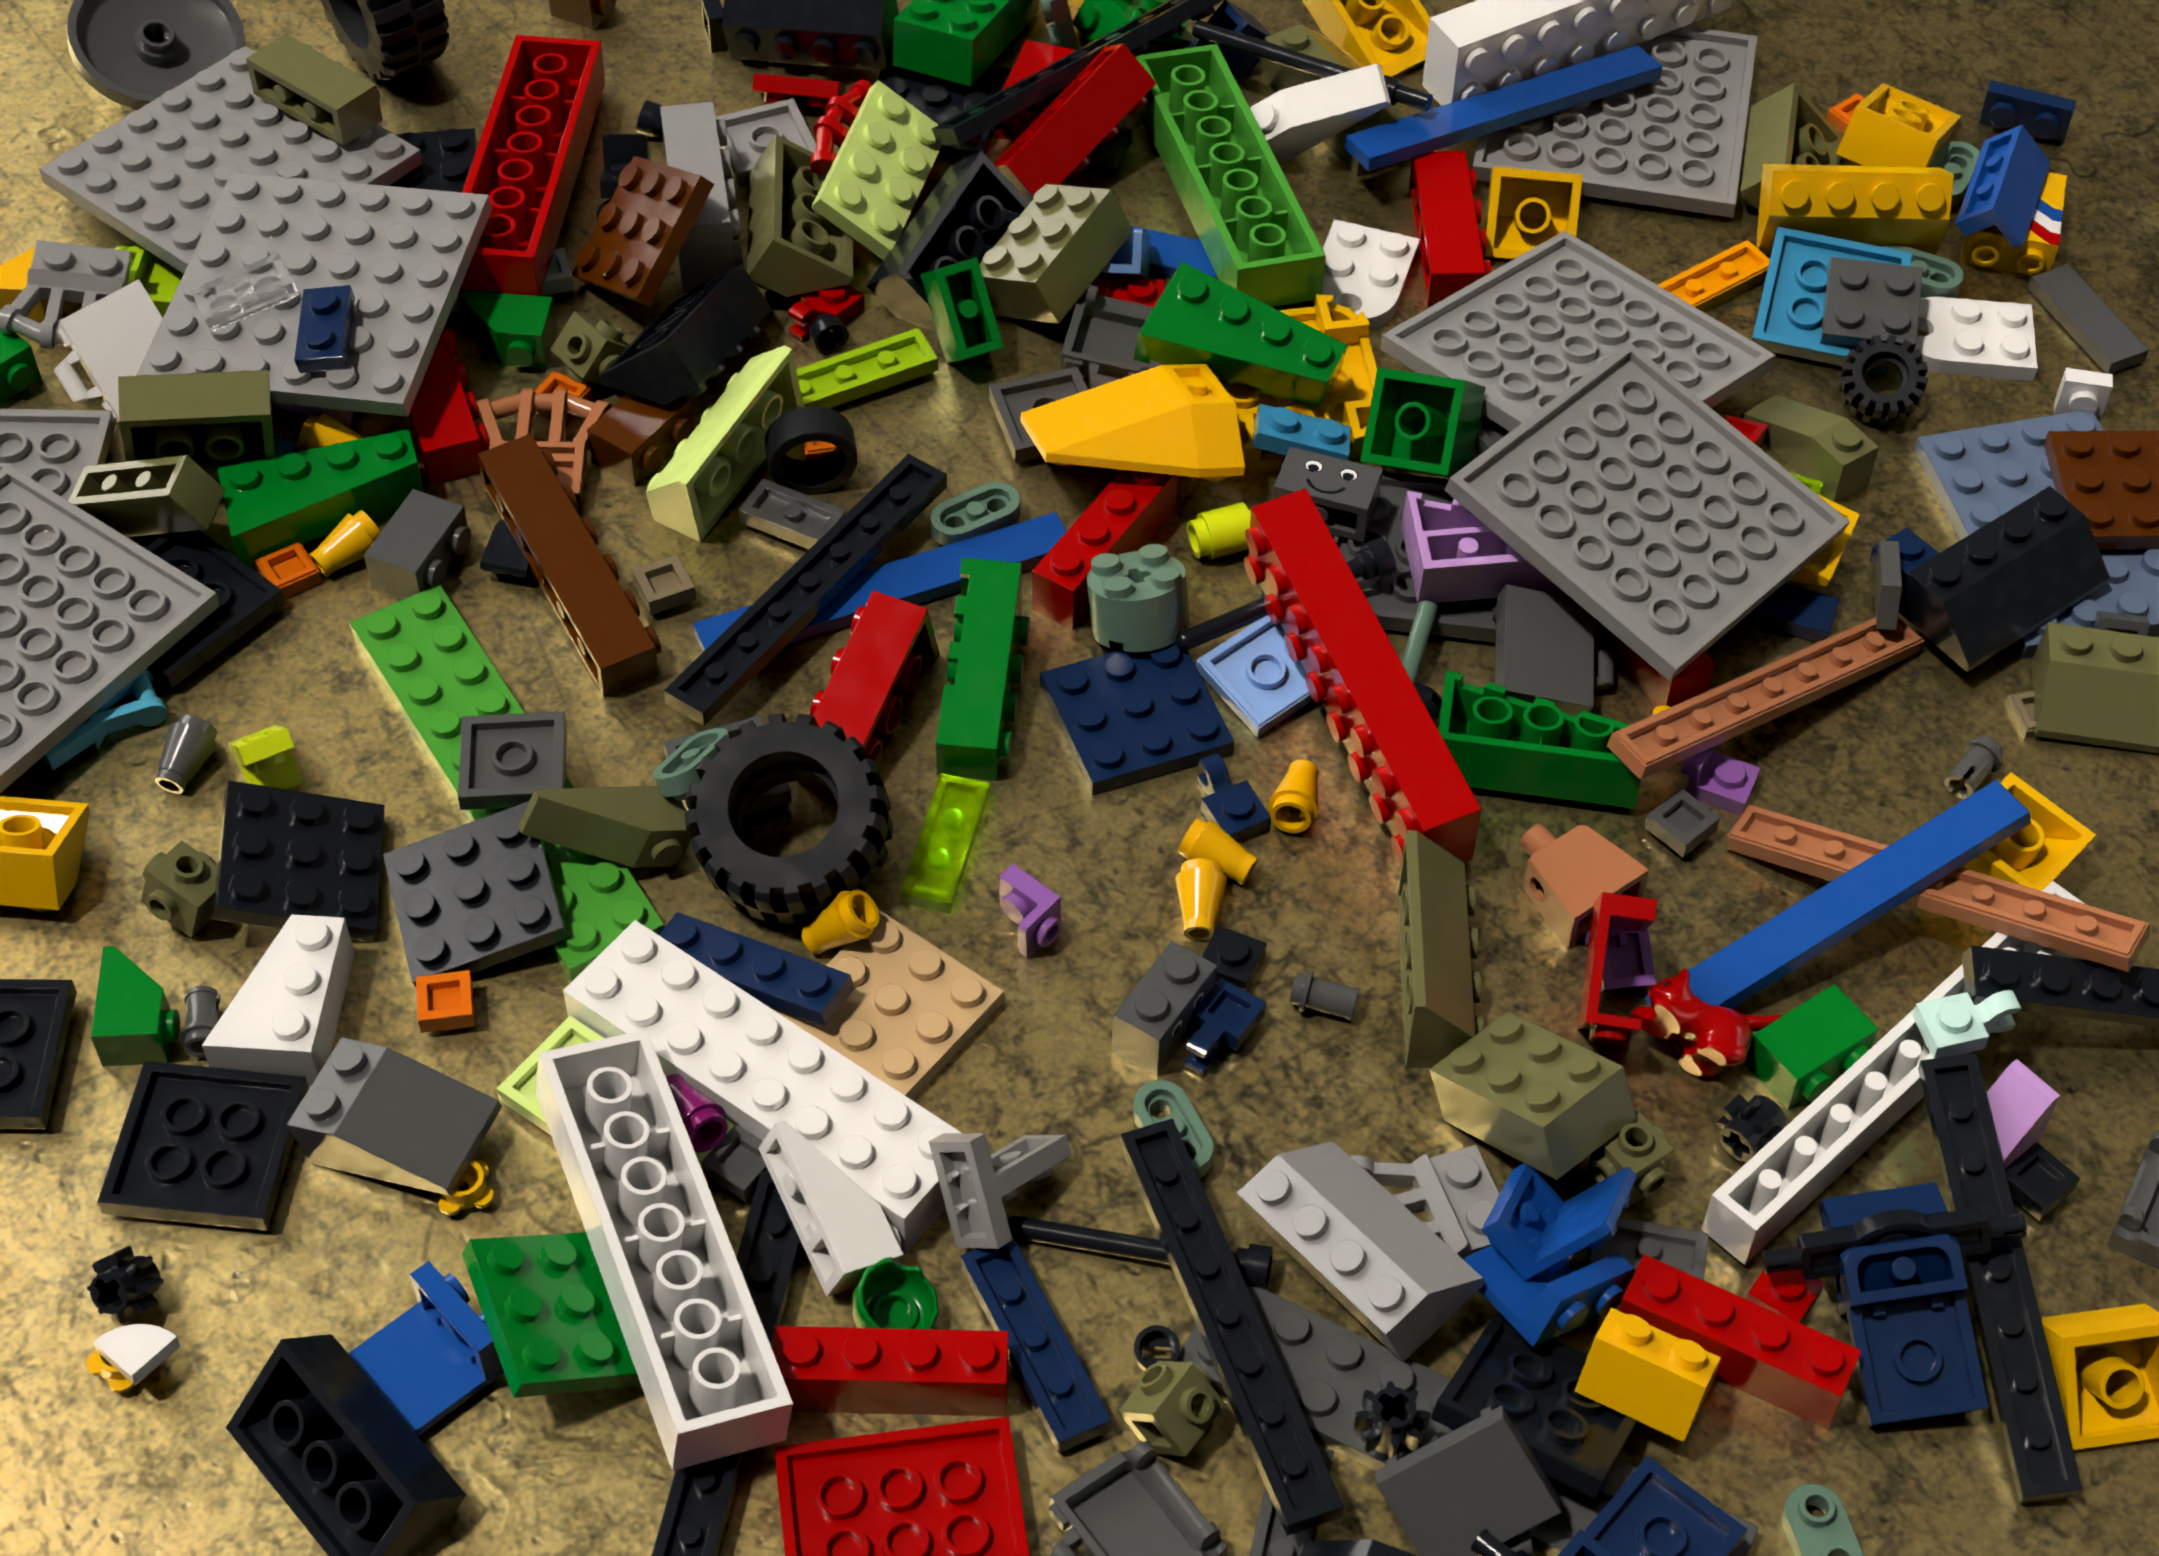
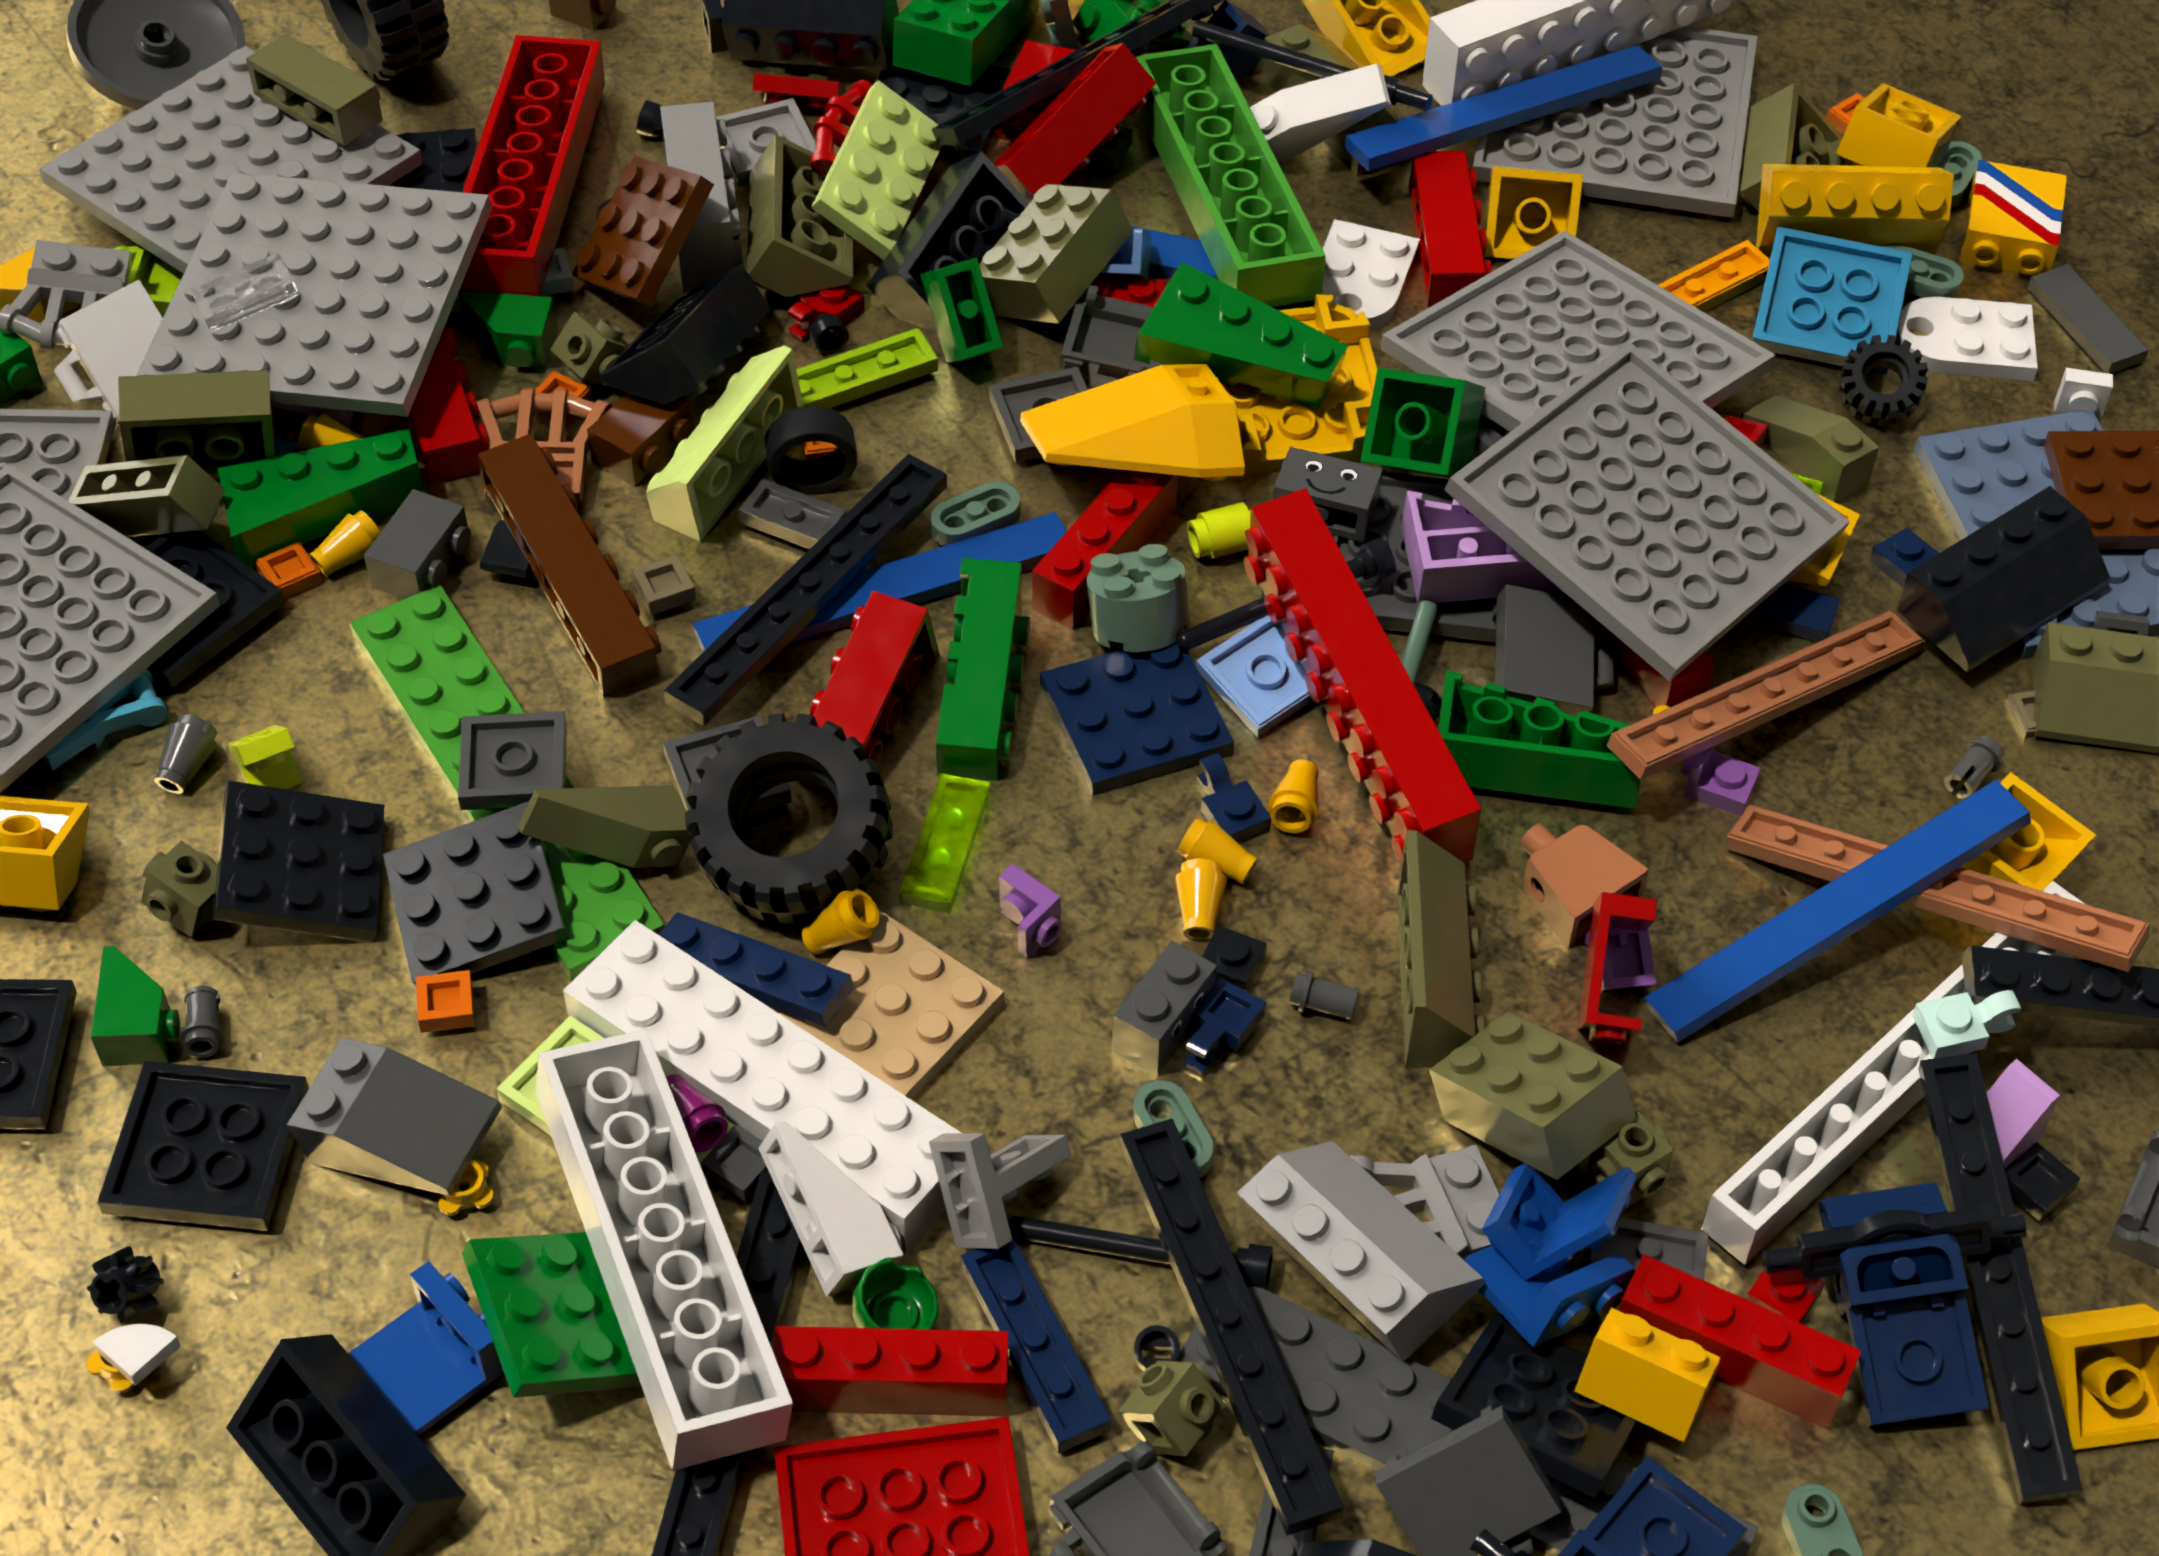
(289, 1003): white wedge -> none
(324, 329): dark blue plate -> none
(617, 153): black slope -> none
(680, 767): sand green plate -> none
(1281, 428): dark azure plate -> none
(1391, 1420): black gear -> none
(1682, 822): dark grey plate -> none
(1708, 1033): red animal -> none
(1749, 1125): black gear -> none
(1810, 1046): green brick -> none
(1870, 301): dark grey plate -> none
(1887, 585): dark grey tile -> none
(2004, 186): blue panel -> none
(2040, 113): dark blue plate -> none

